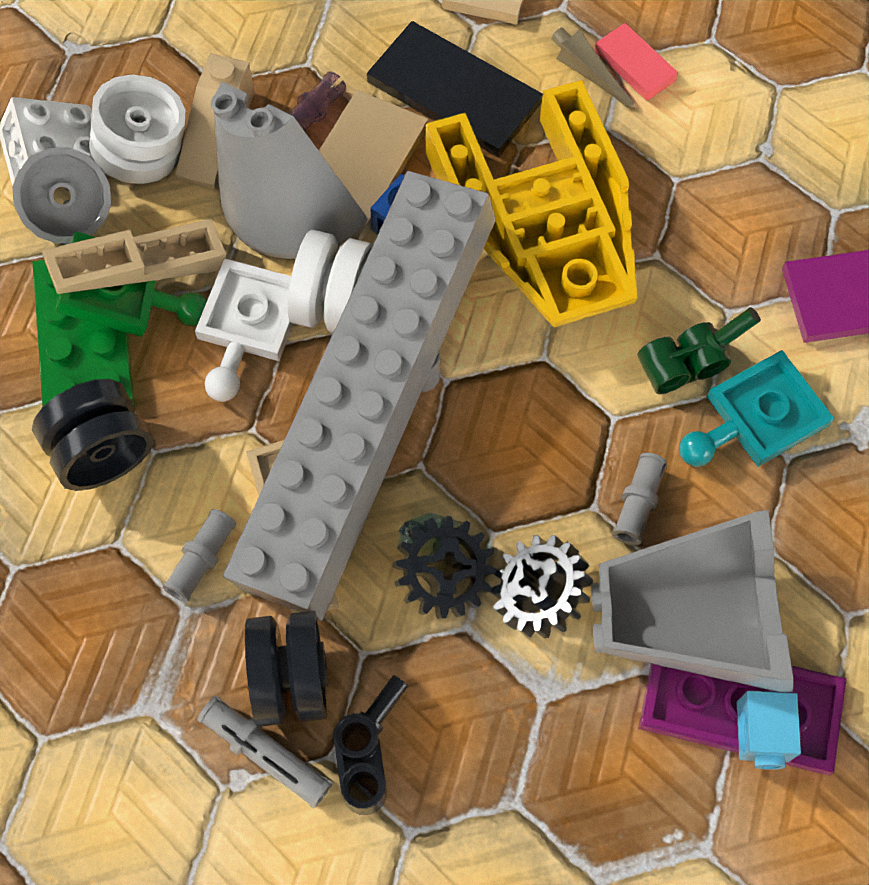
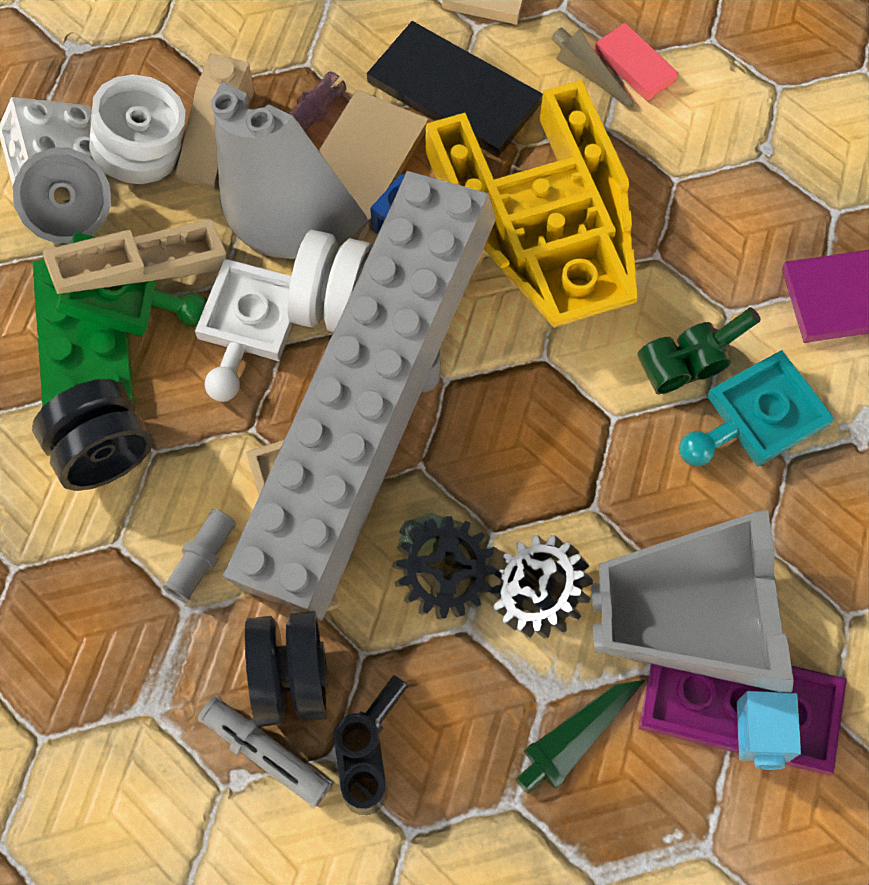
(565, 745): none -> dark green bar
(640, 499): light grey pin -> none

